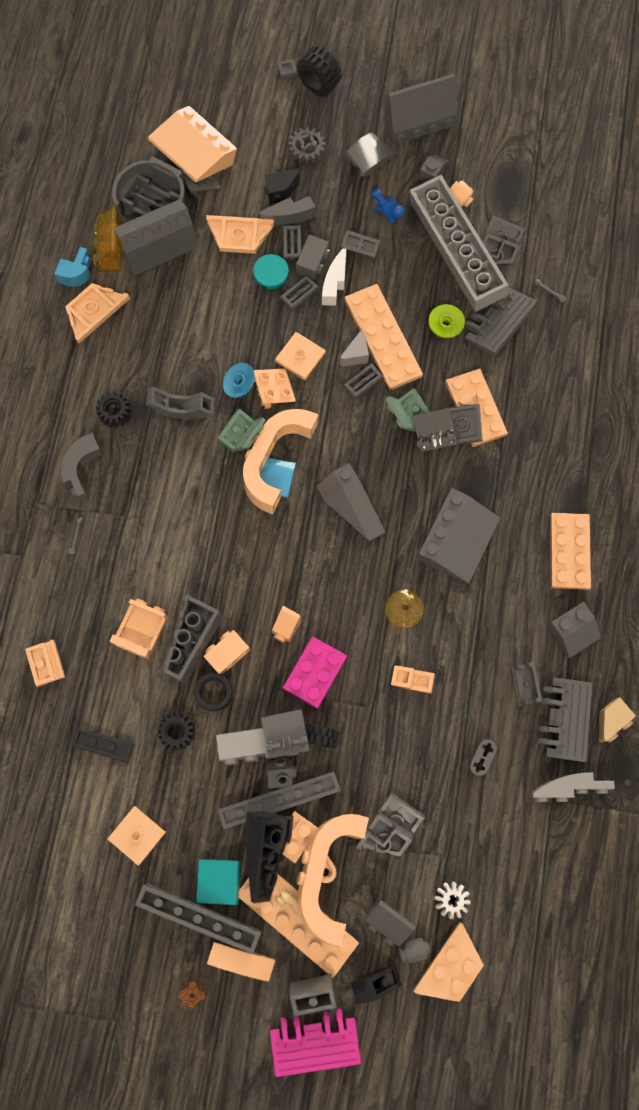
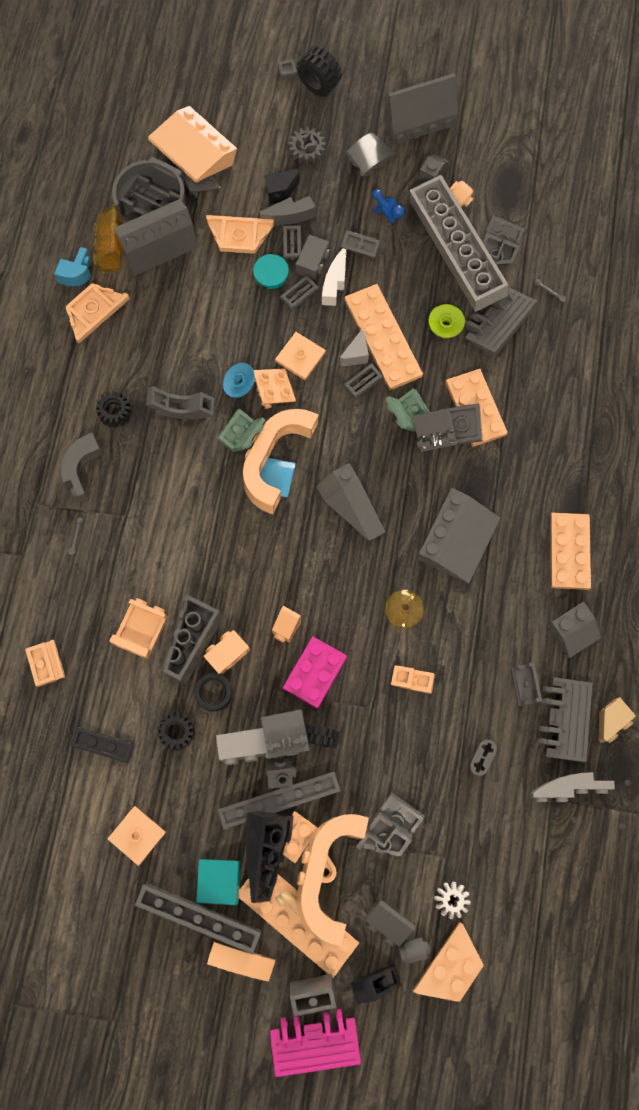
(192, 1001): clear orange plate -> none

